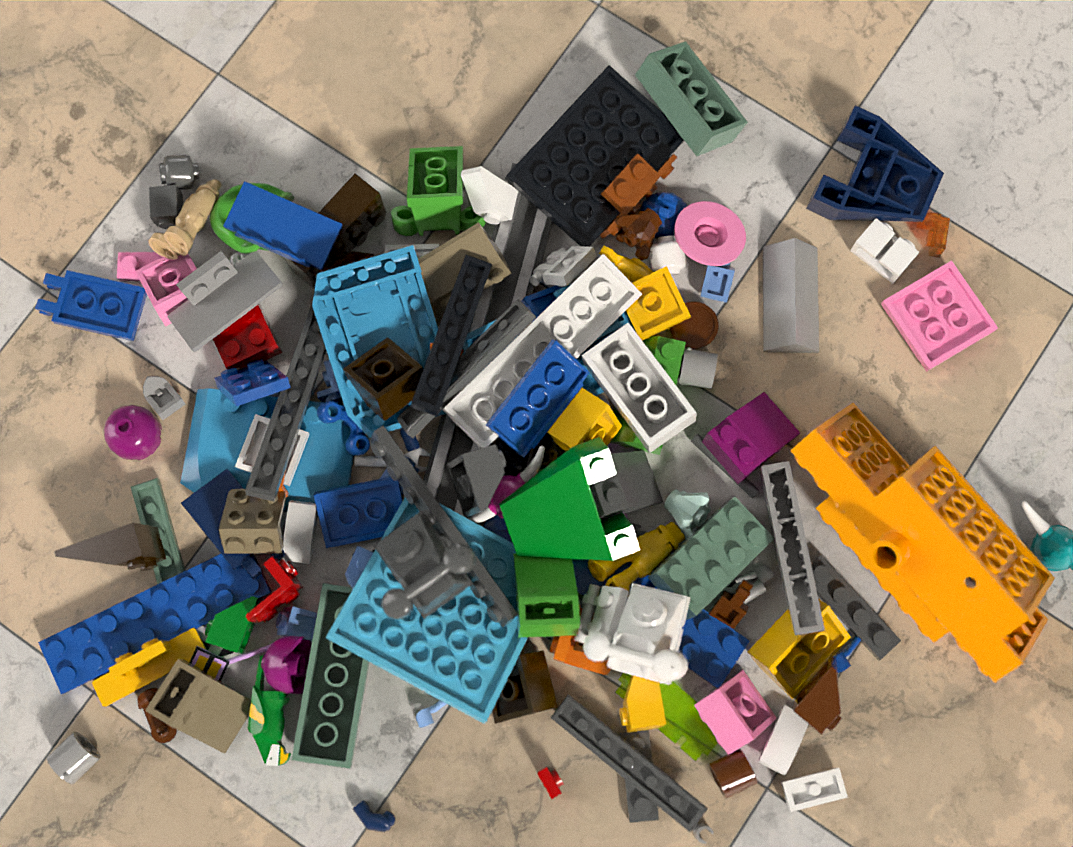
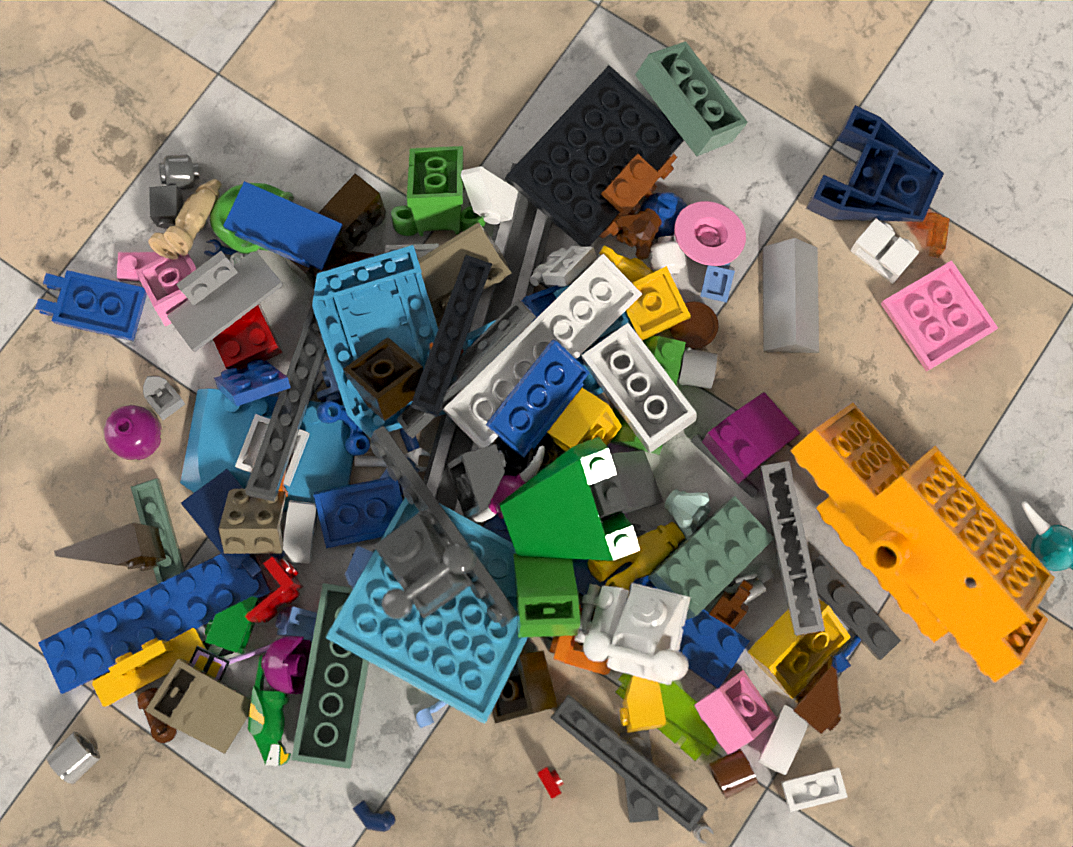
(219, 247): none -> blue hand

